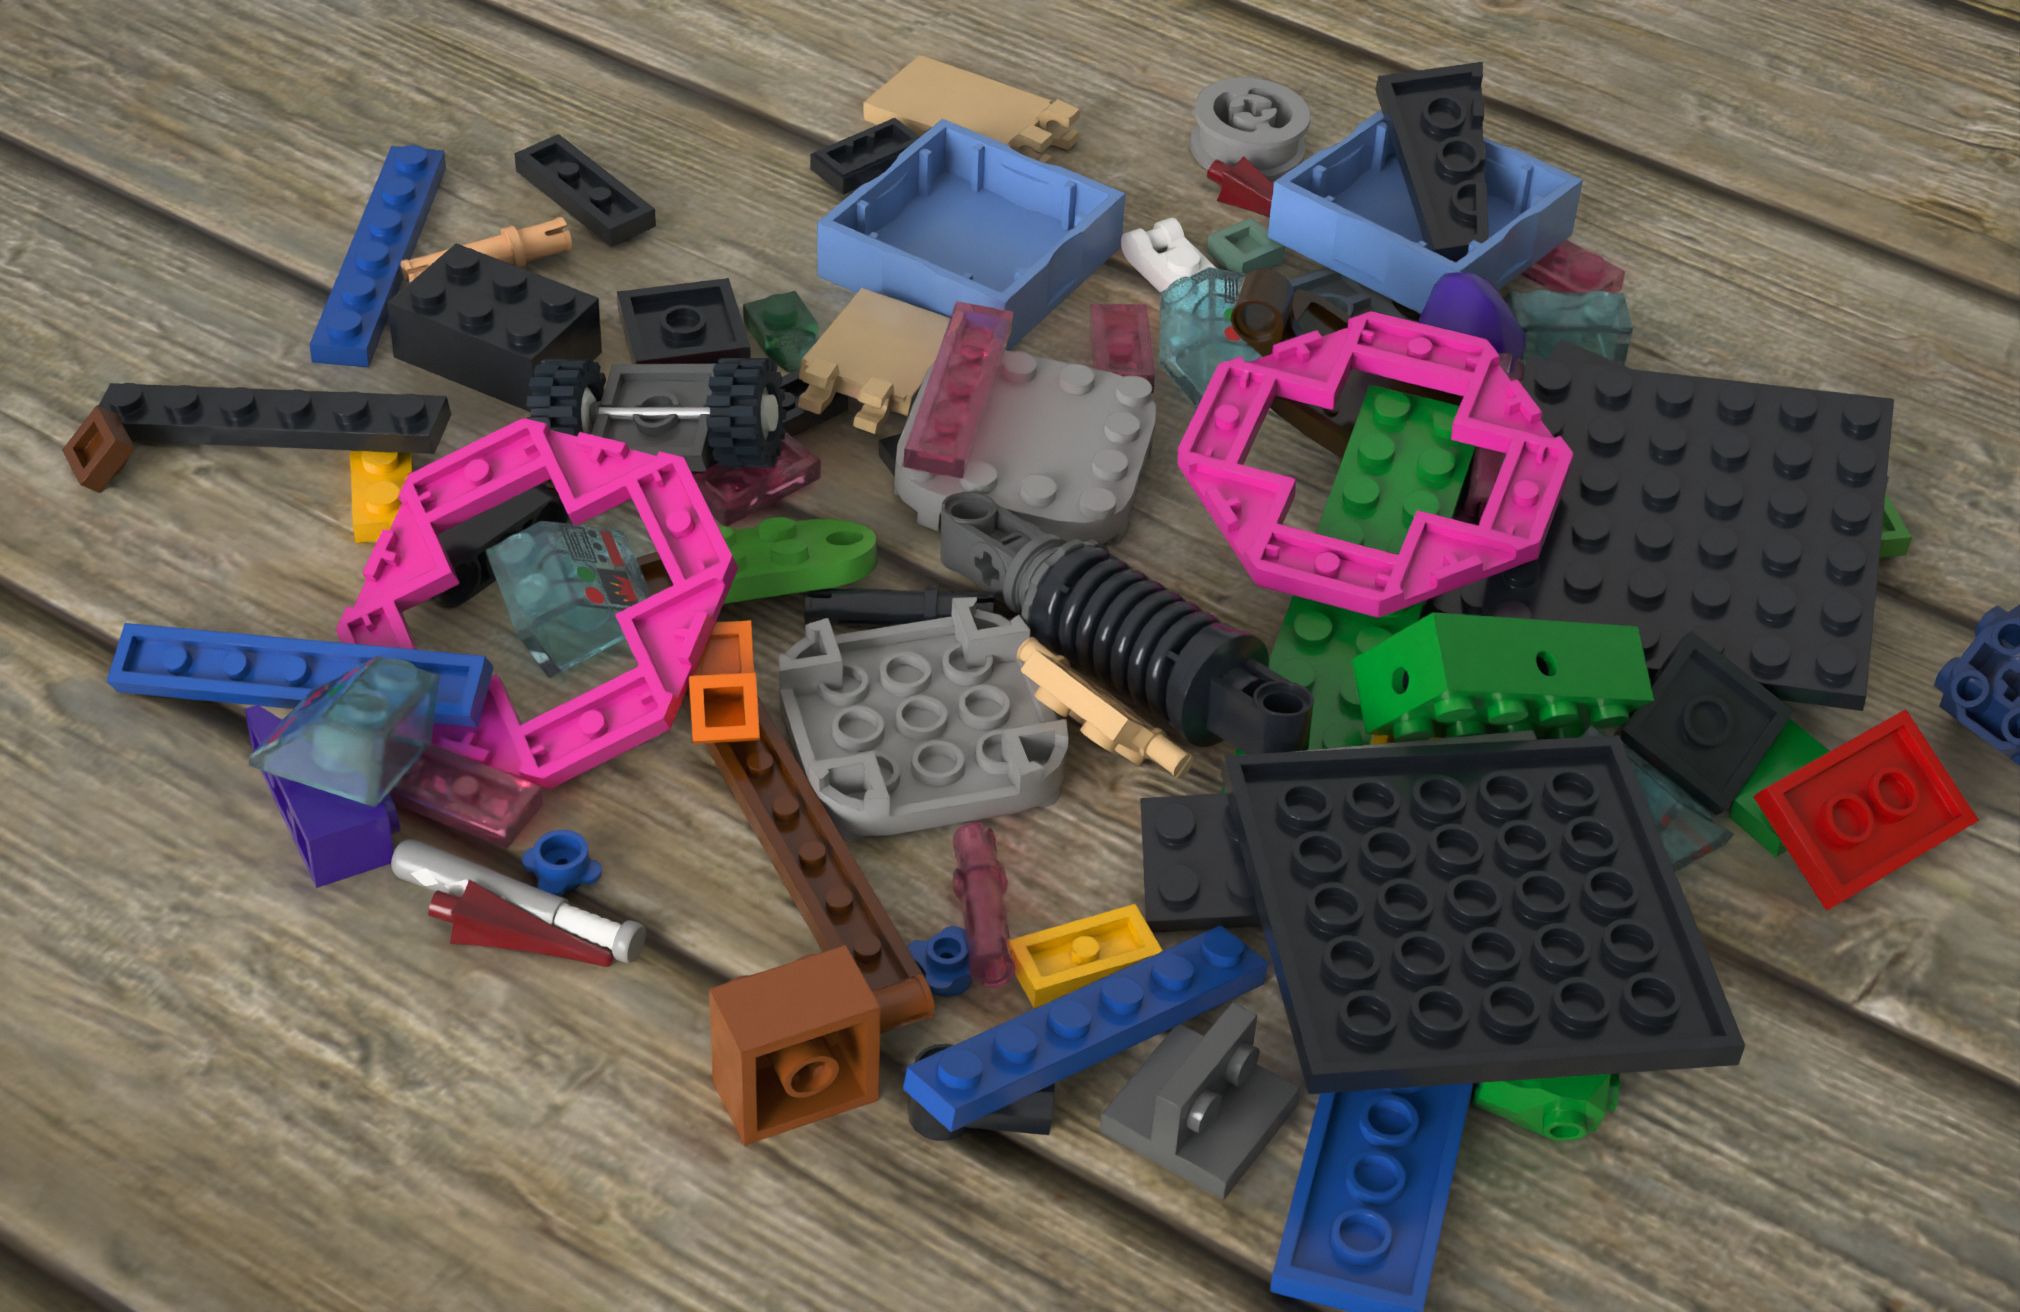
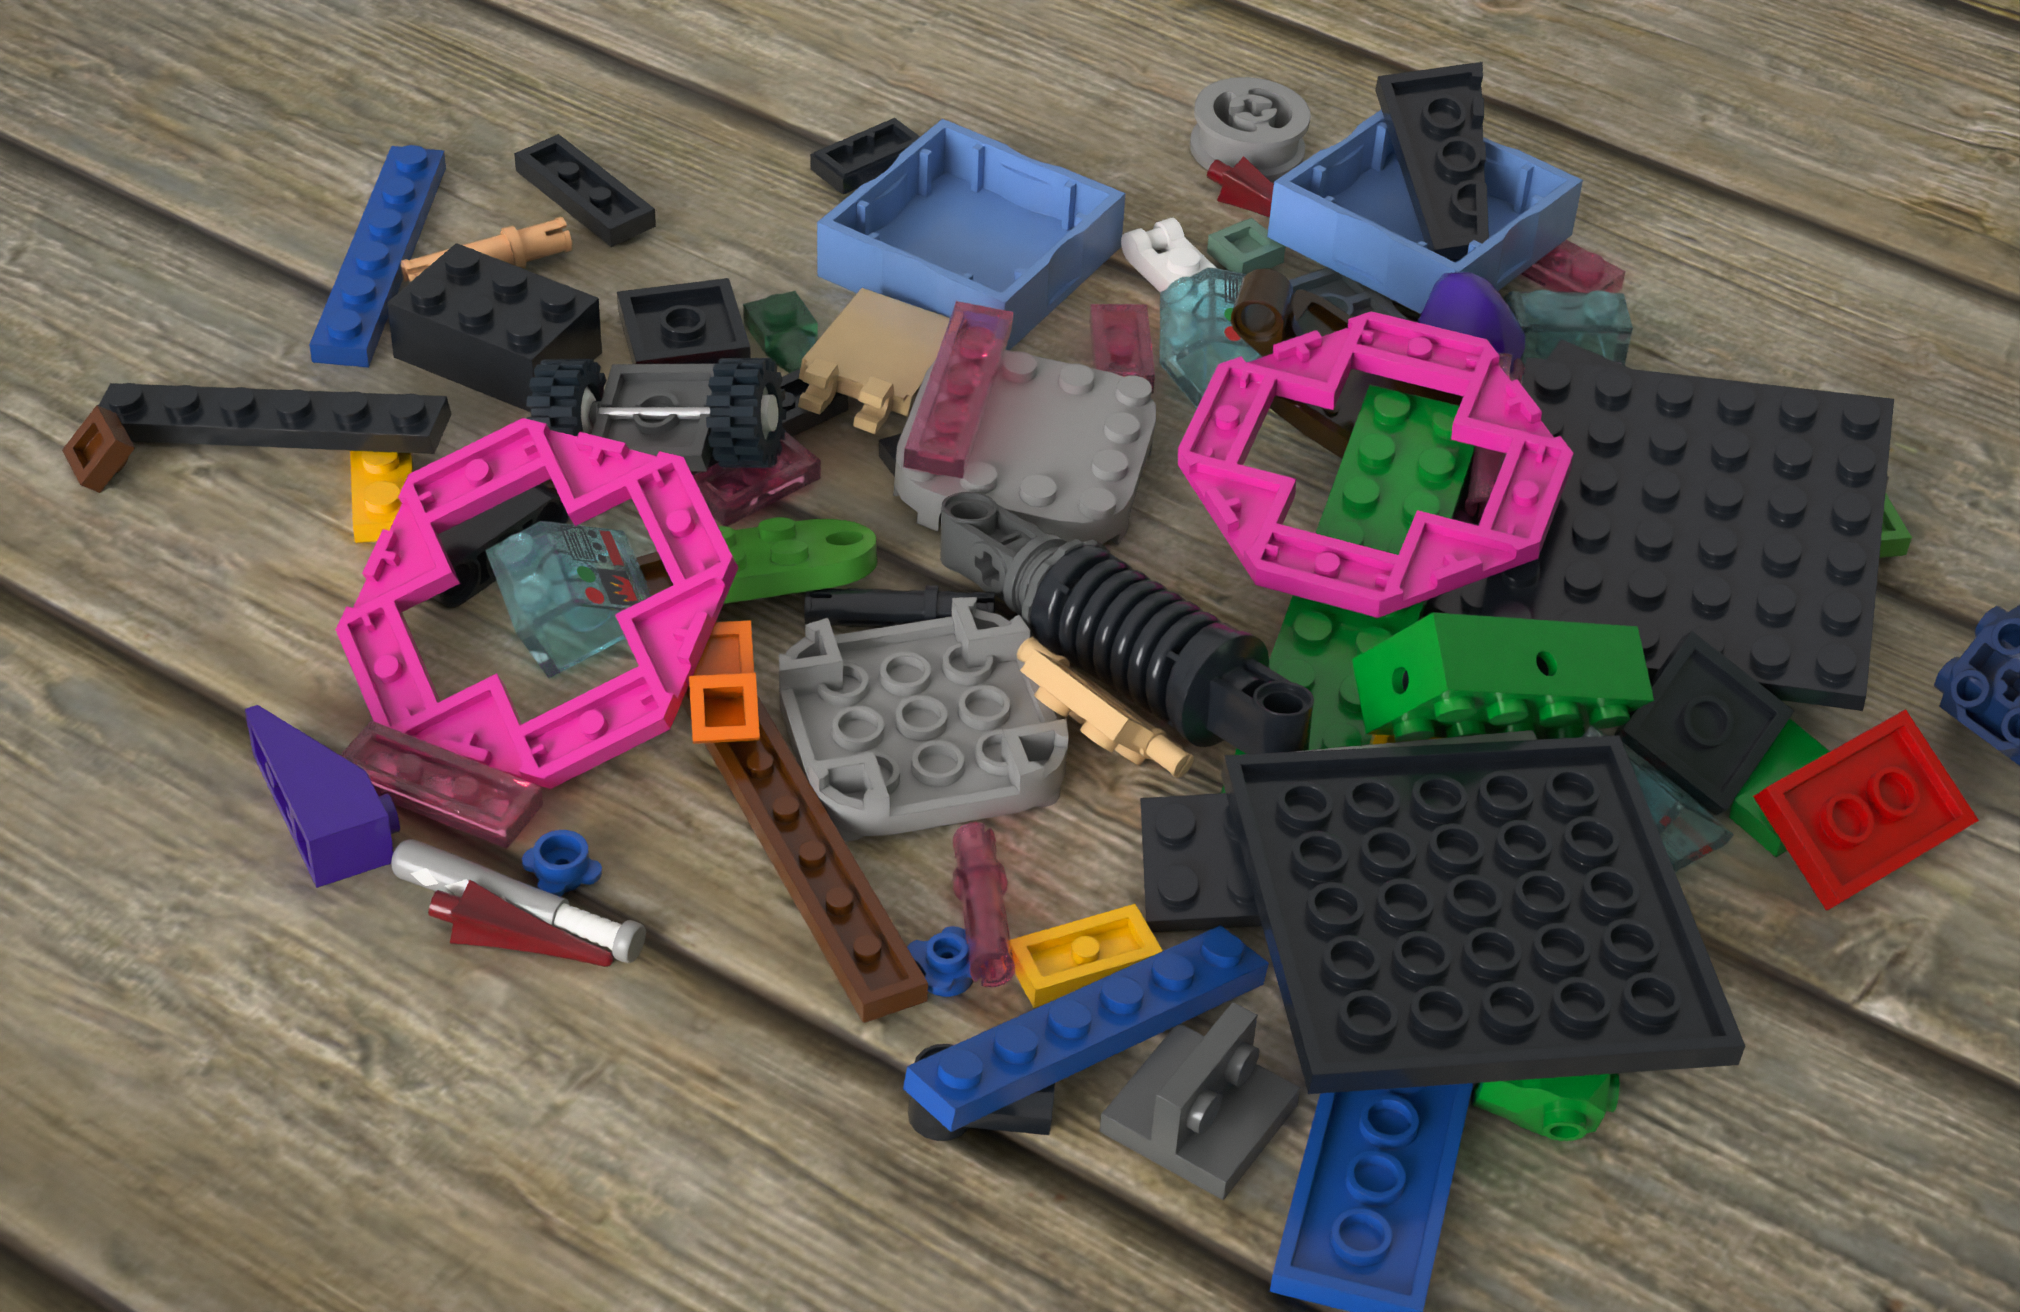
(277, 669): blue plate -> none
(355, 731): clear light blue slope -> none
(804, 1040): dark orange brick -> none
(937, 91): tan tile -> none

